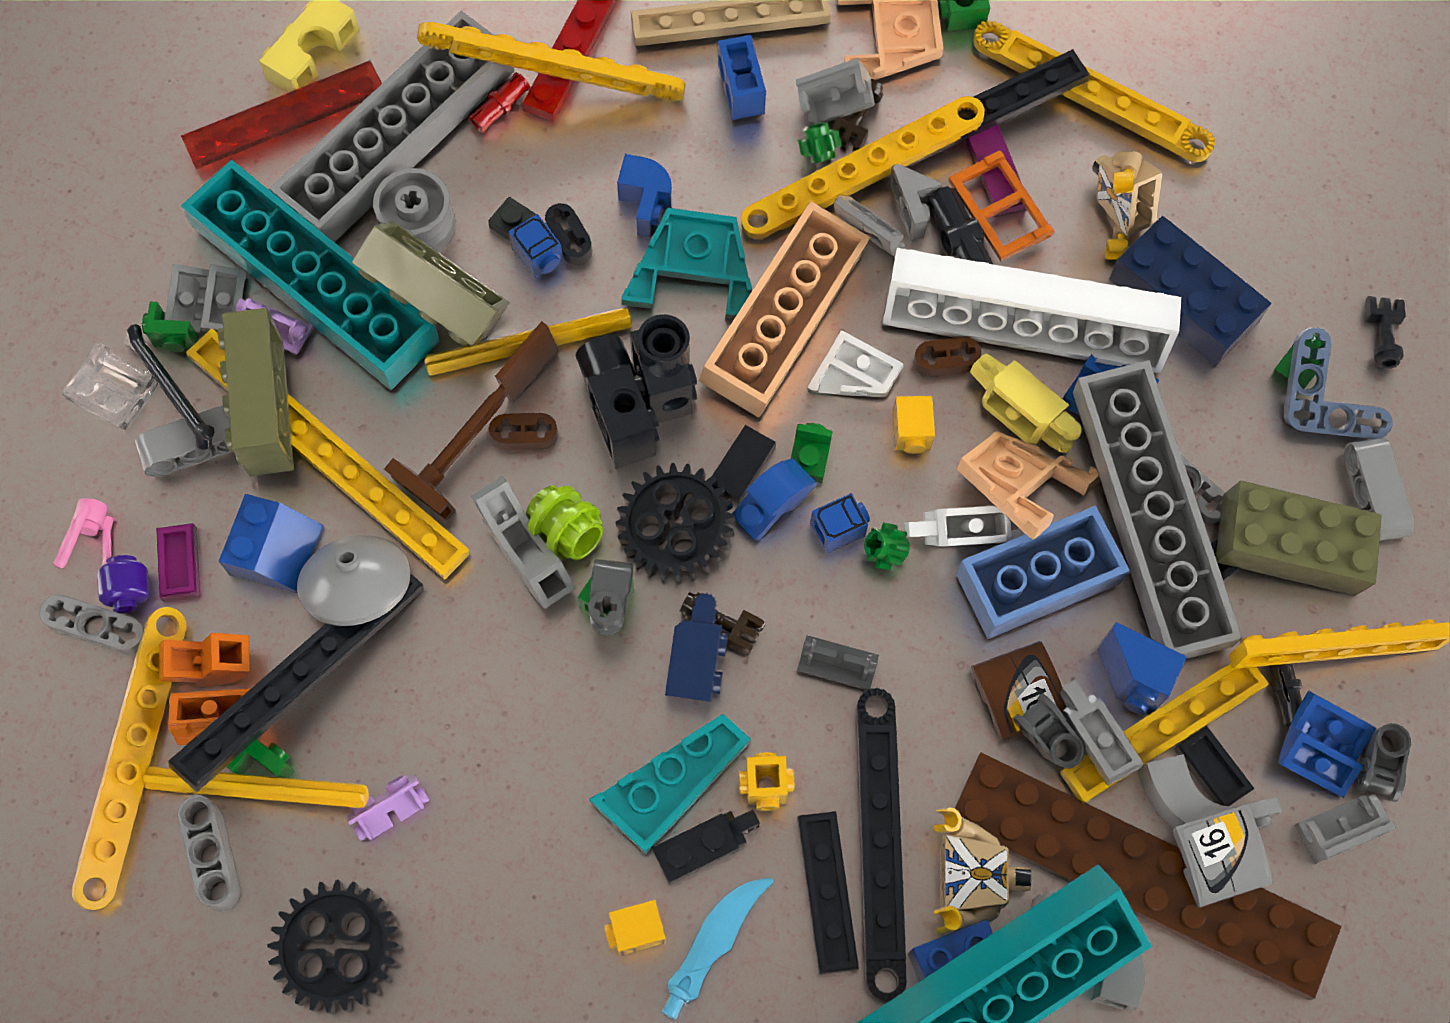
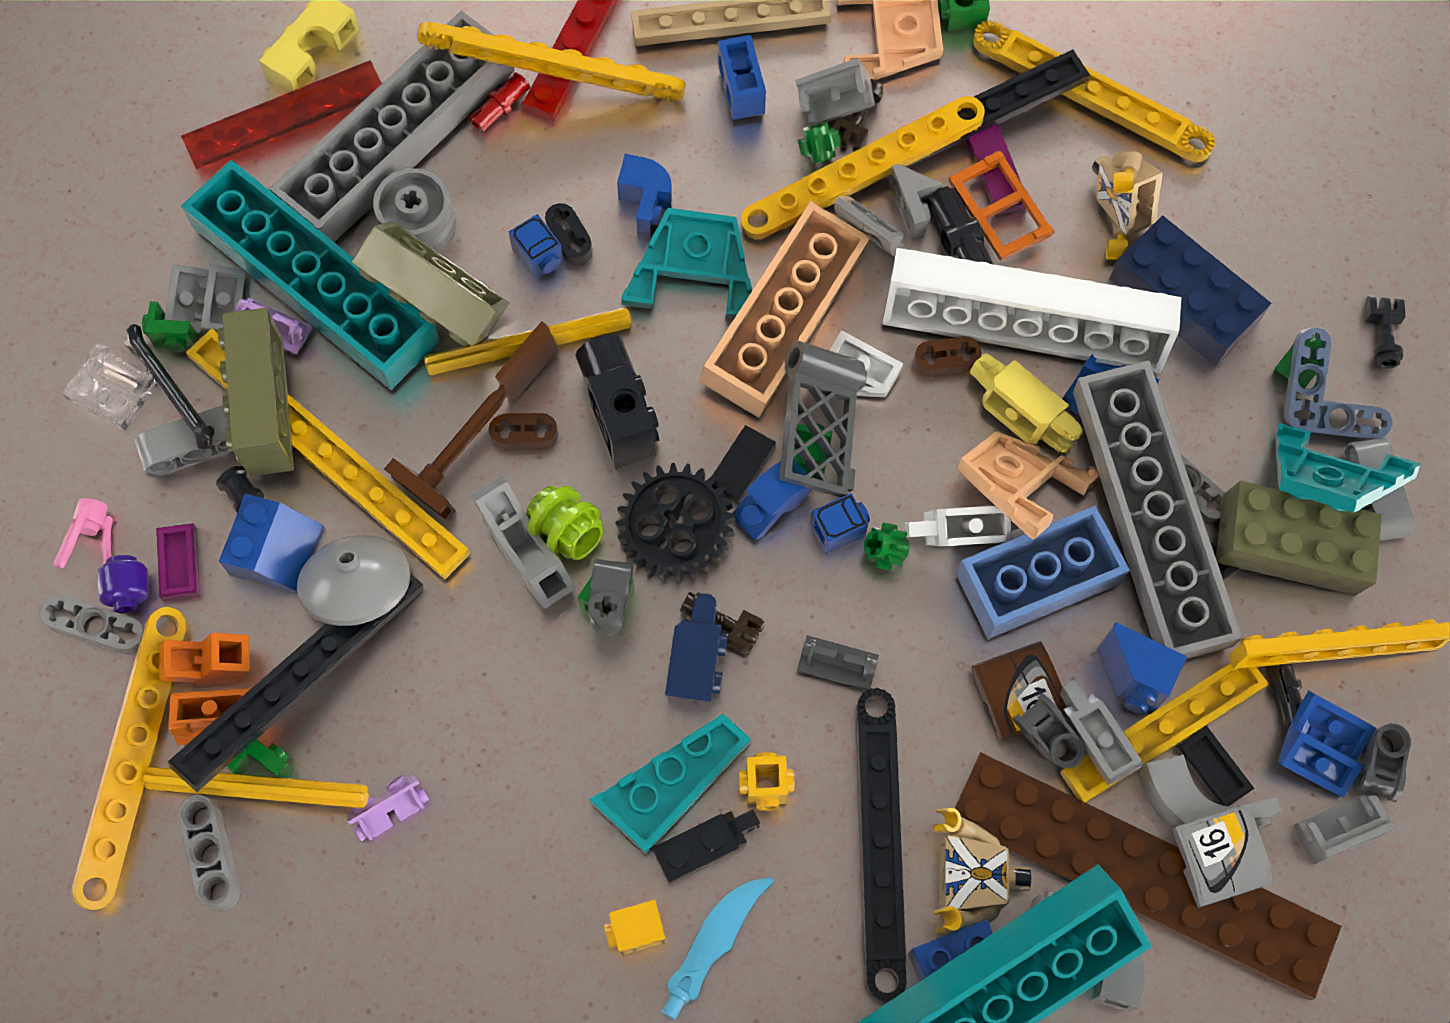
(237, 485): none -> black bush
(331, 983): black gear -> none
(509, 216): pearl dark grey plate -> none
(662, 360): black brick -> none
(827, 893): black tile -> none
(836, 377): none -> dark grey piece
(913, 423): yellow brick -> none
(1331, 479): none -> teal wing

